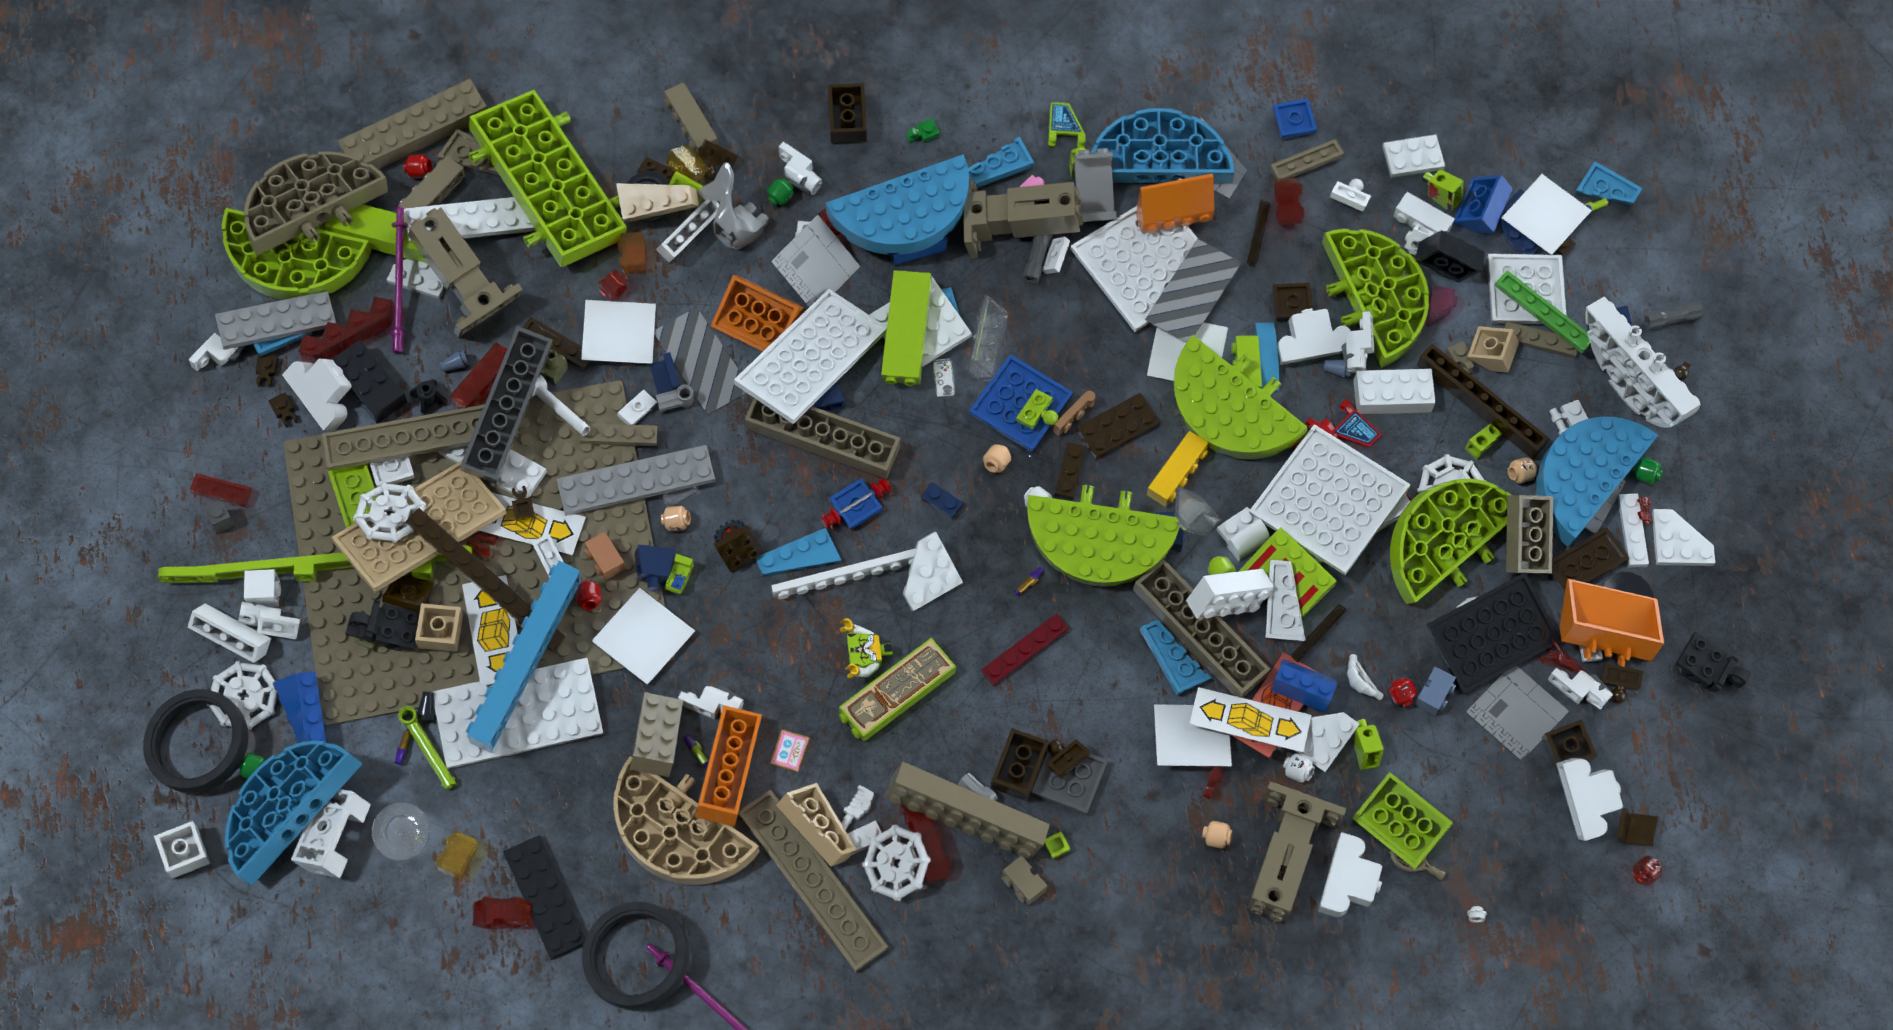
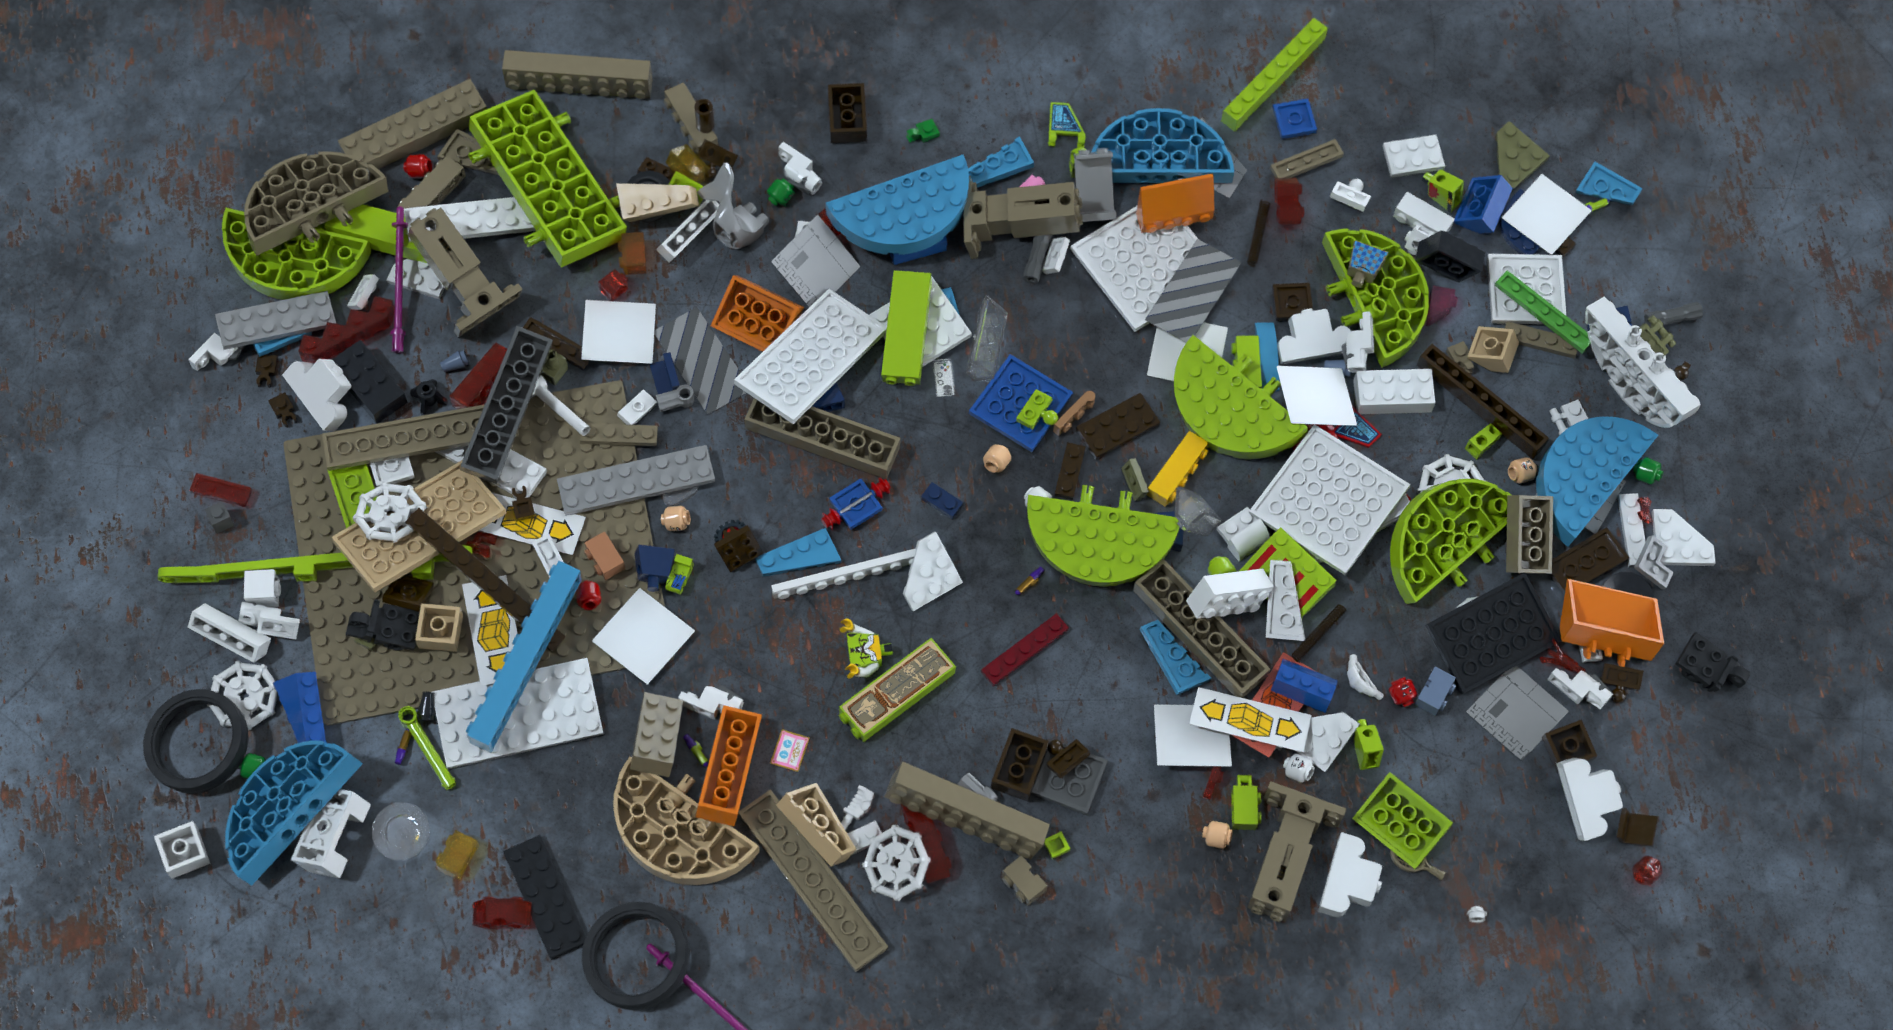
(363, 291): none -> white plate
(577, 74): none -> dark tan brick
(704, 115): none -> dark brown pin
(1135, 479): none -> olive plate
(1245, 804): none -> lime brick
(1274, 74): none -> lime brick
(1316, 395): none -> white sticker
(1365, 263): none -> torso
(1517, 155): none -> olive plate
(1648, 334): none -> olive plate
(1650, 565): none -> light grey plate

